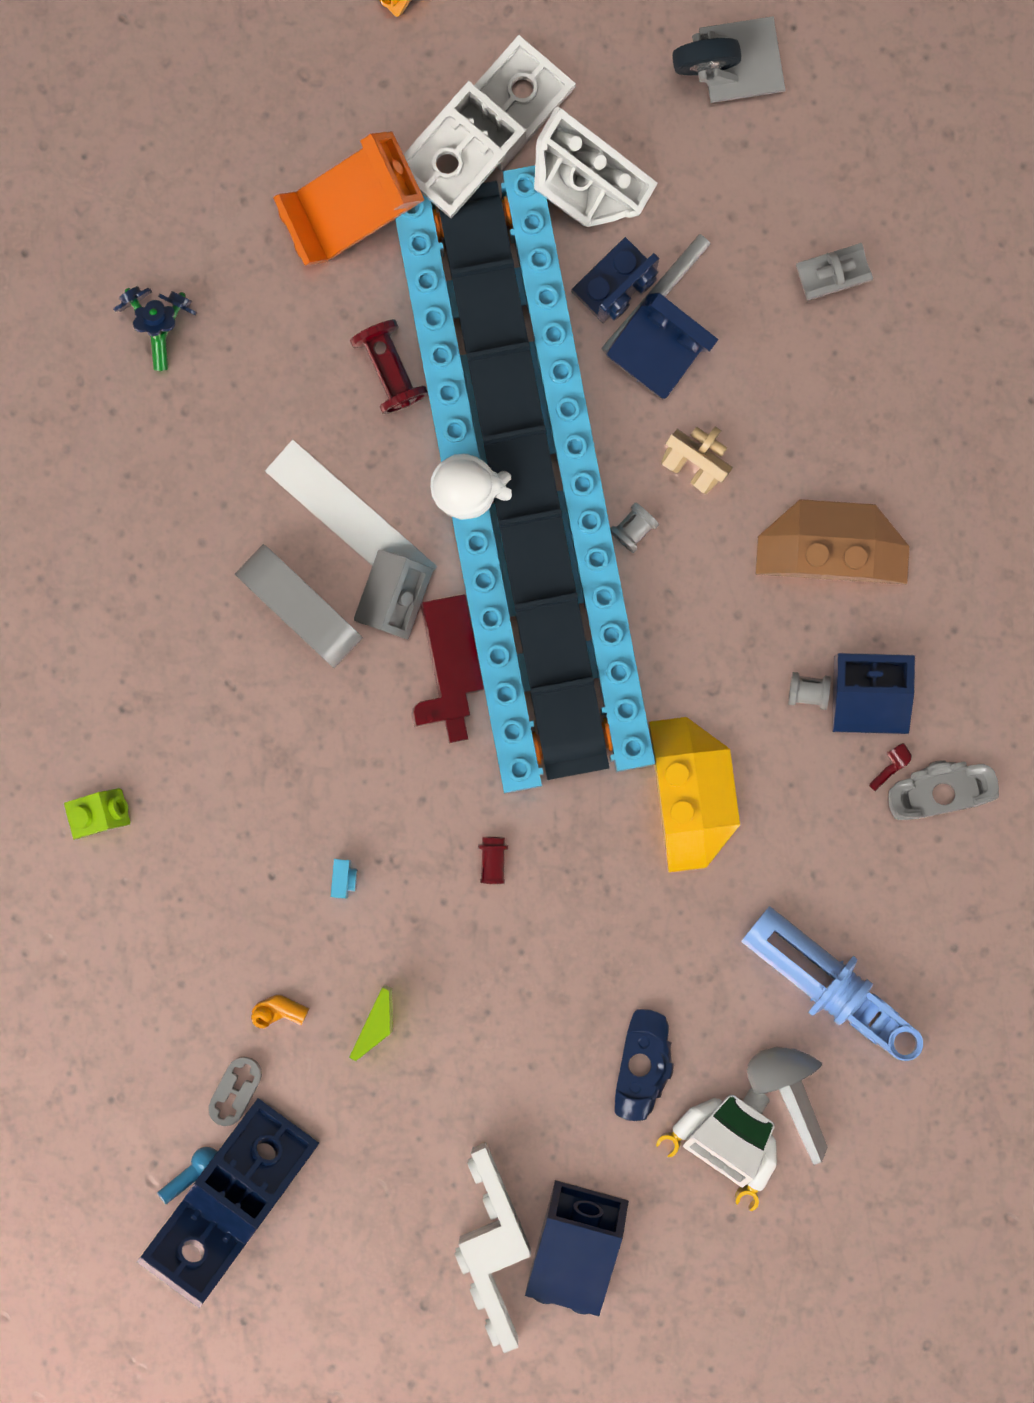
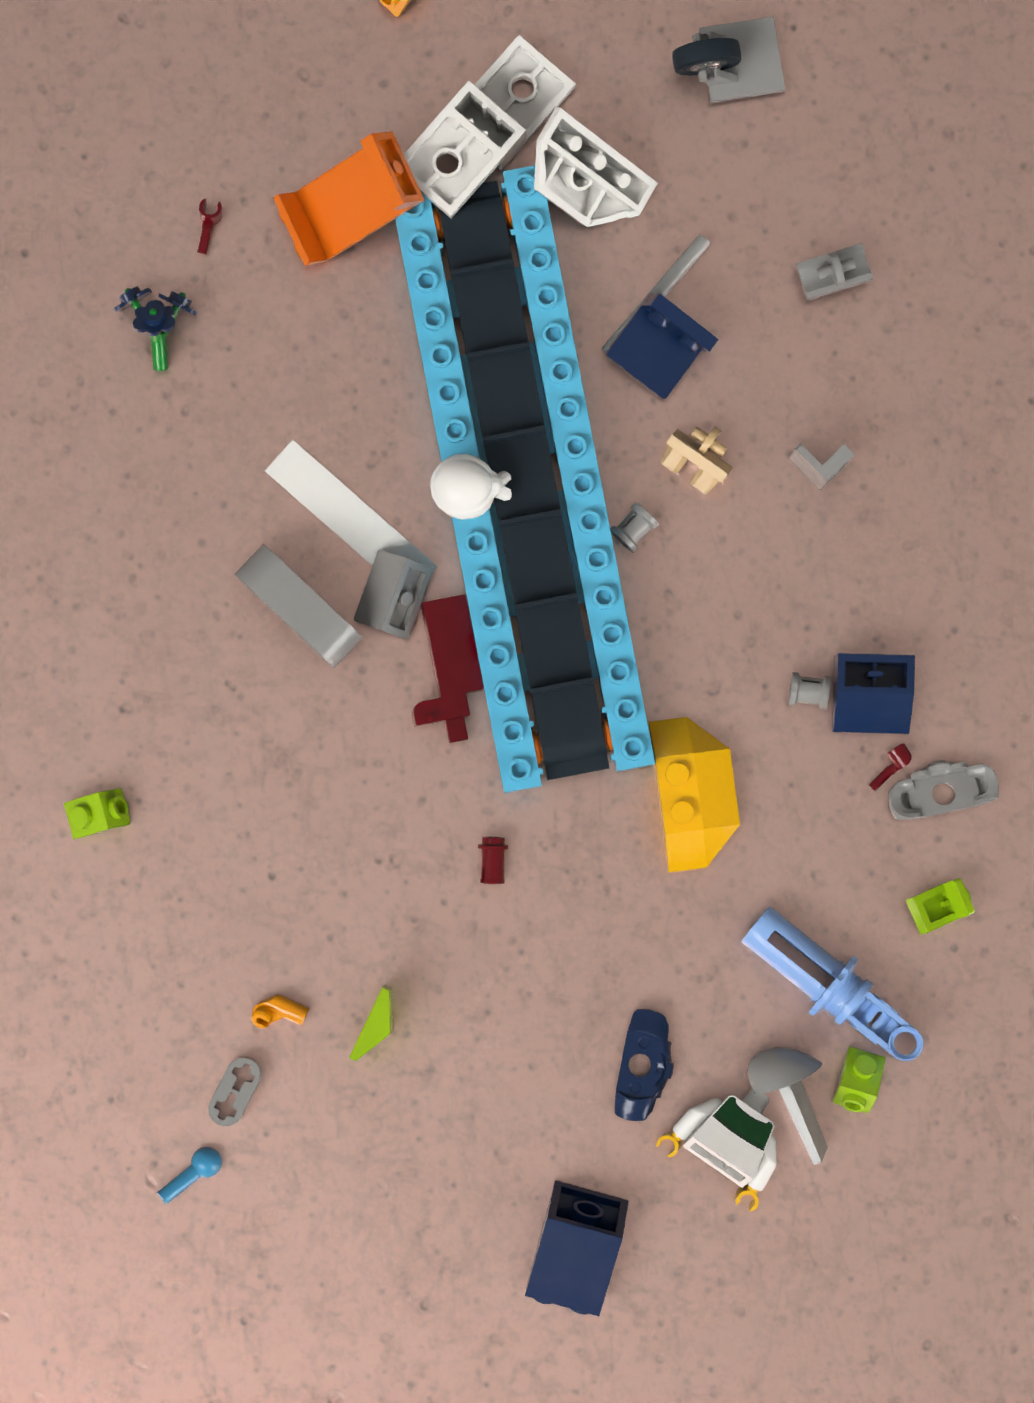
(207, 226): none -> dark red hand
(228, 1203): dark blue bracket -> none
(343, 878): medium azure plate -> none
(389, 367): dark red hose -> none
(492, 1248): white bracket -> none
(615, 279): dark blue bracket -> none
(814, 470): none -> light grey panel
(833, 544): medium nougat wedge -> none
(859, 1080): none -> lime bracket
(940, 905): none -> lime bracket

